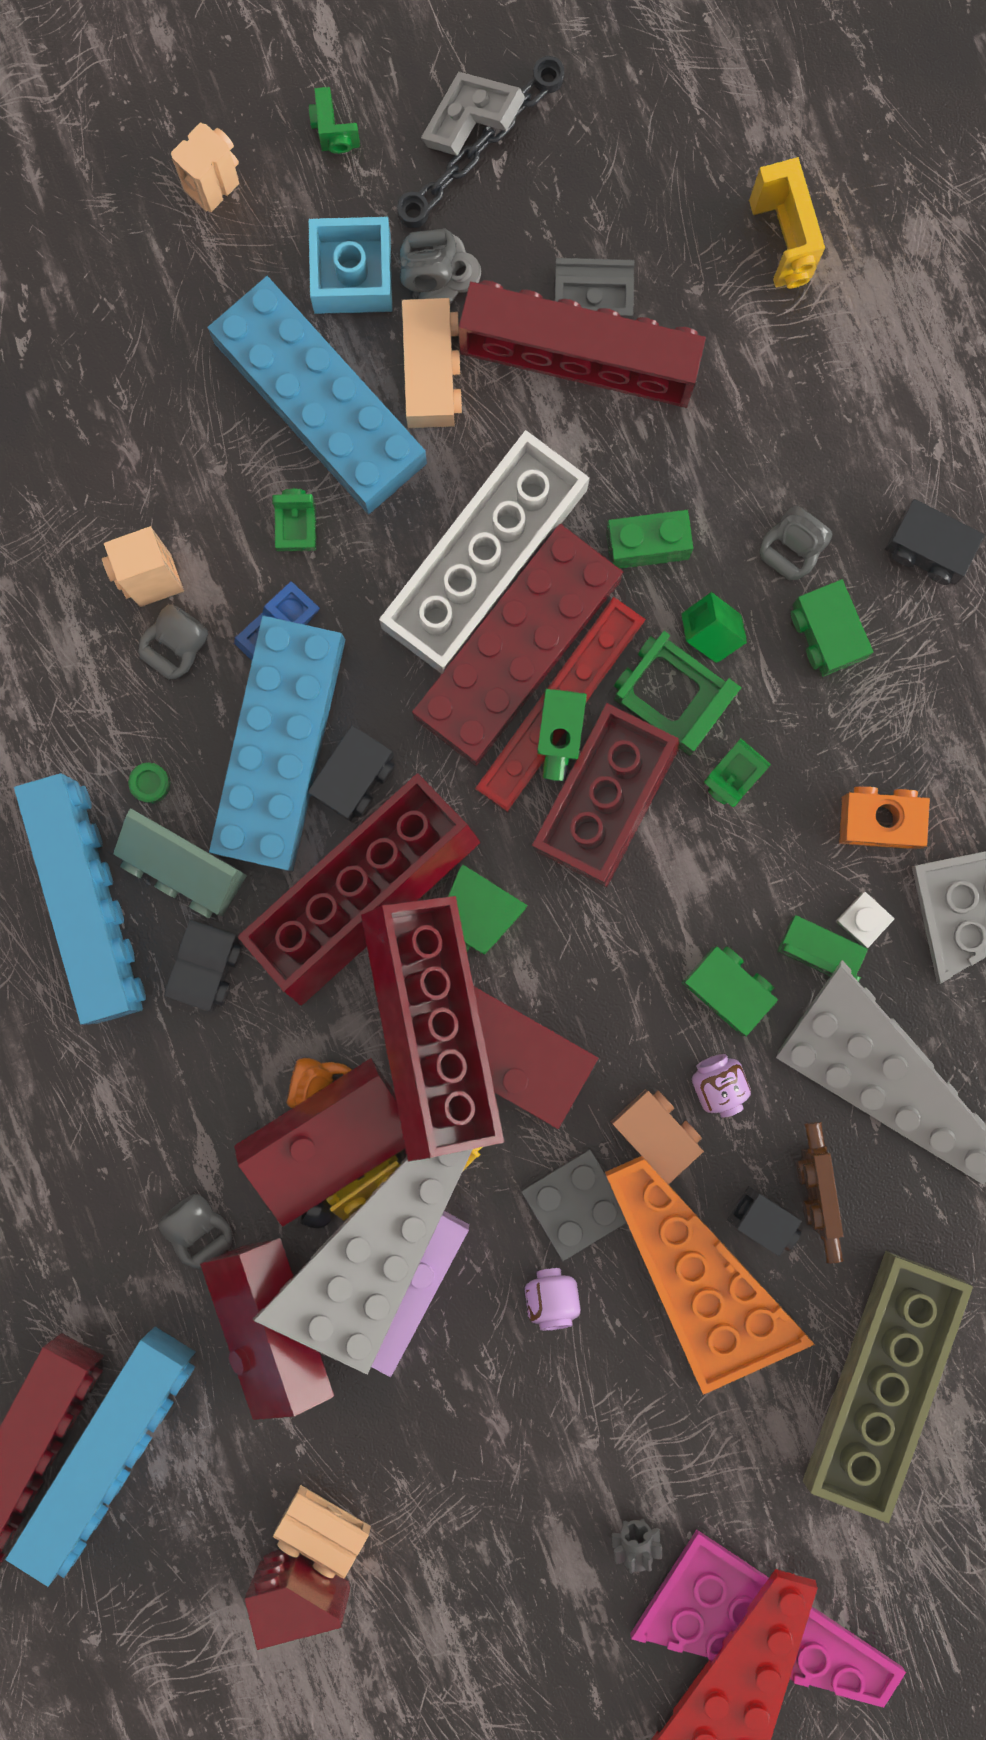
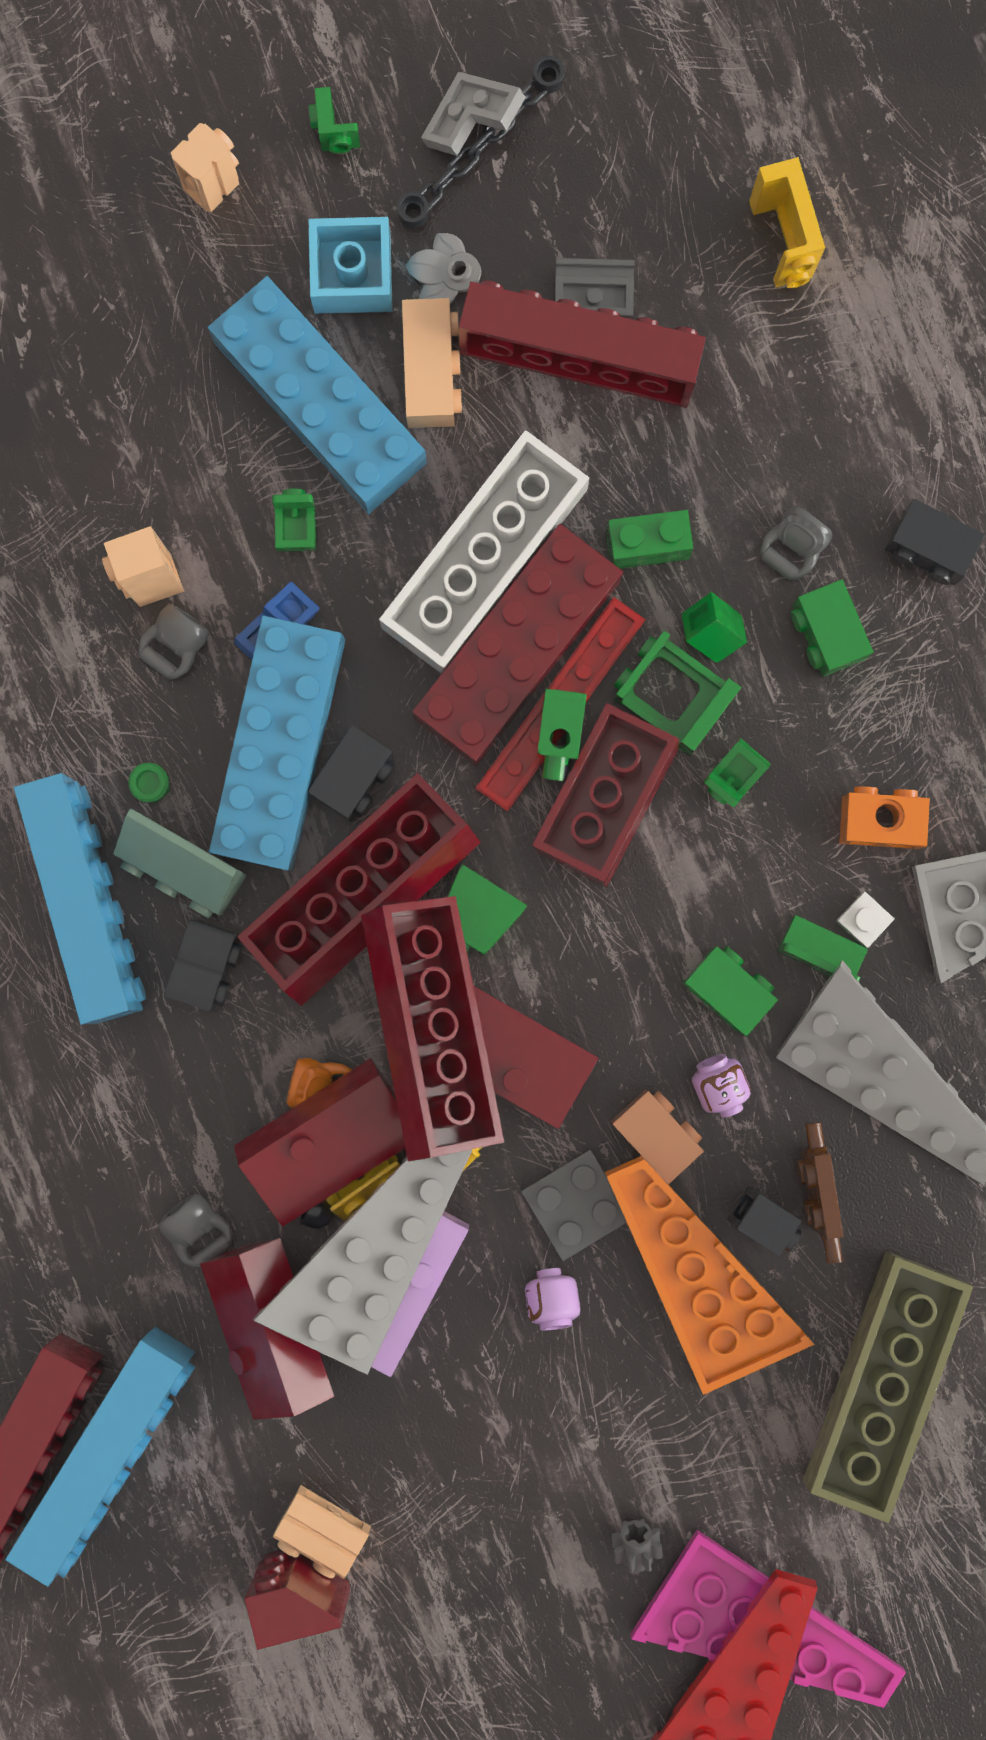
(427, 269): dark grey piece -> none

